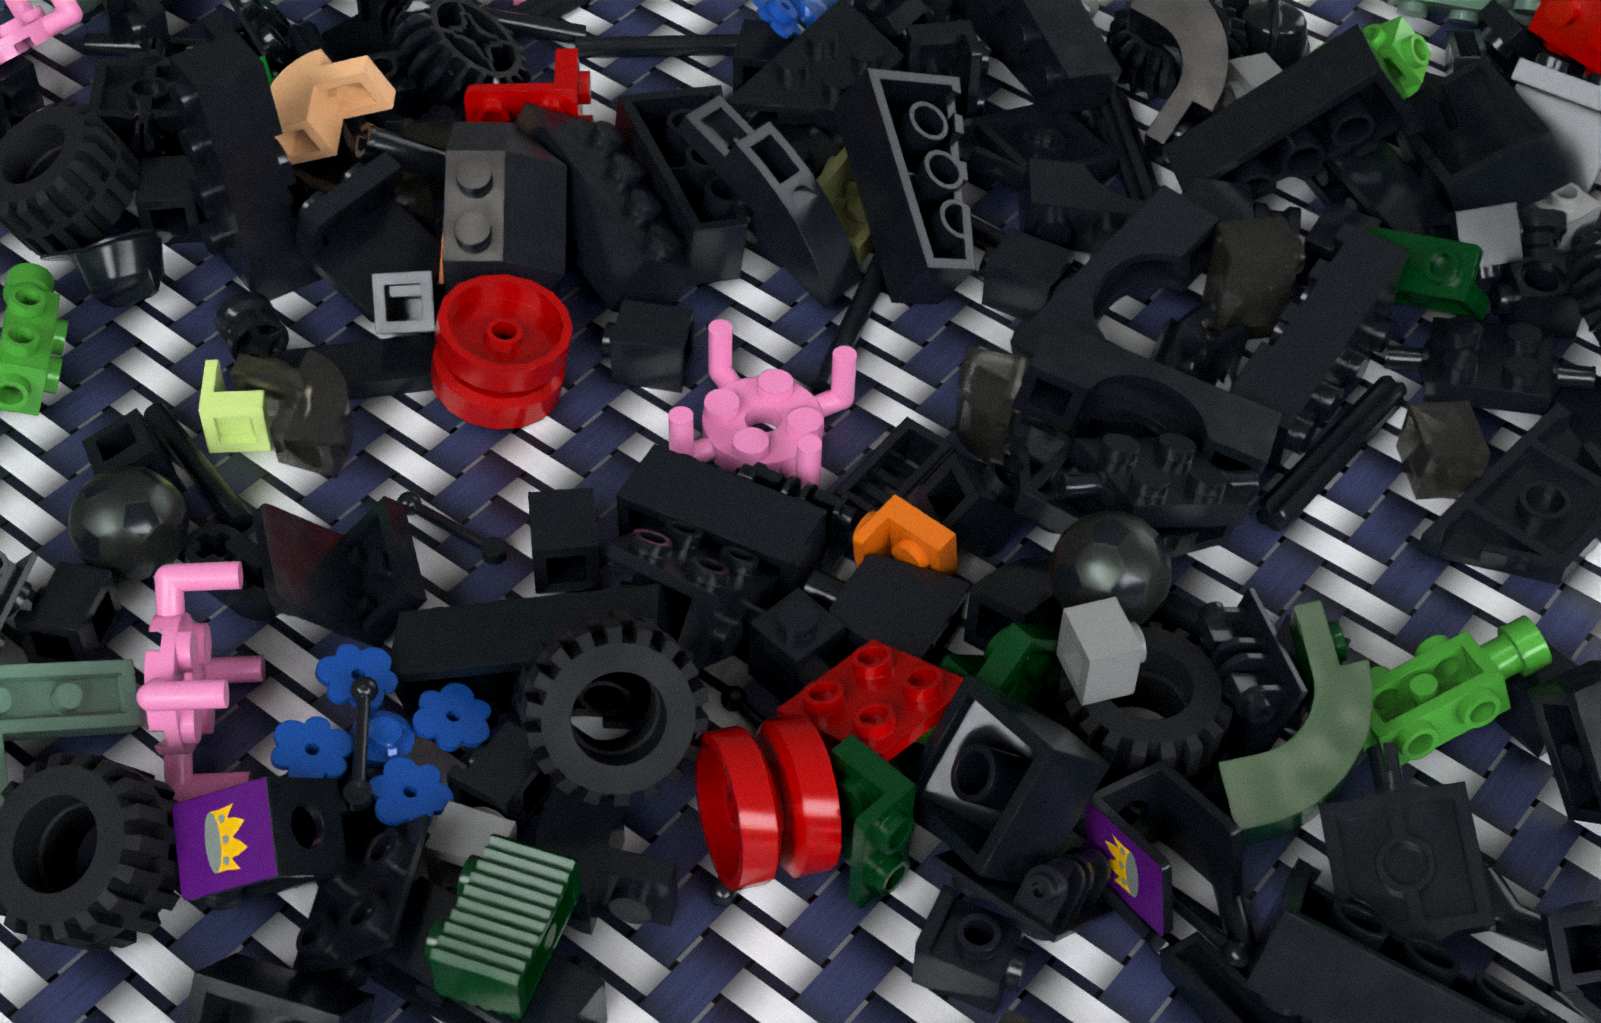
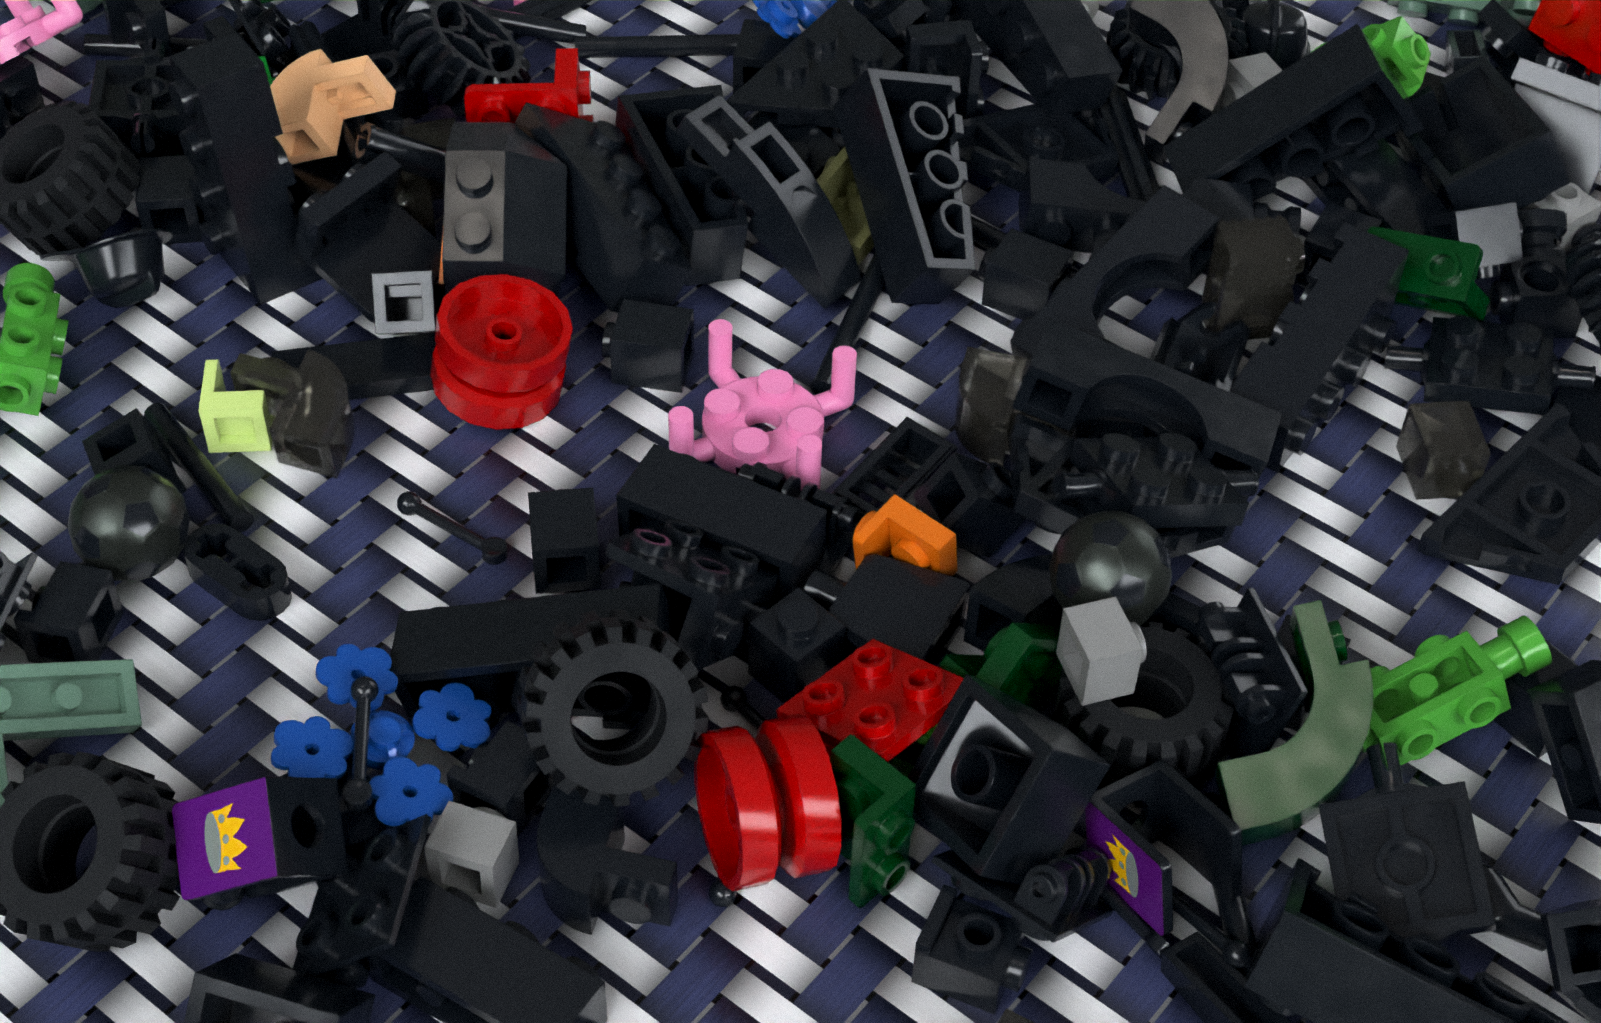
(184, 680): bright pink plate -> none
(251, 326): black wheel -> none
(339, 580): black bracket -> none
(503, 925): dark green brick -> none
(1331, 453): black axle -> none

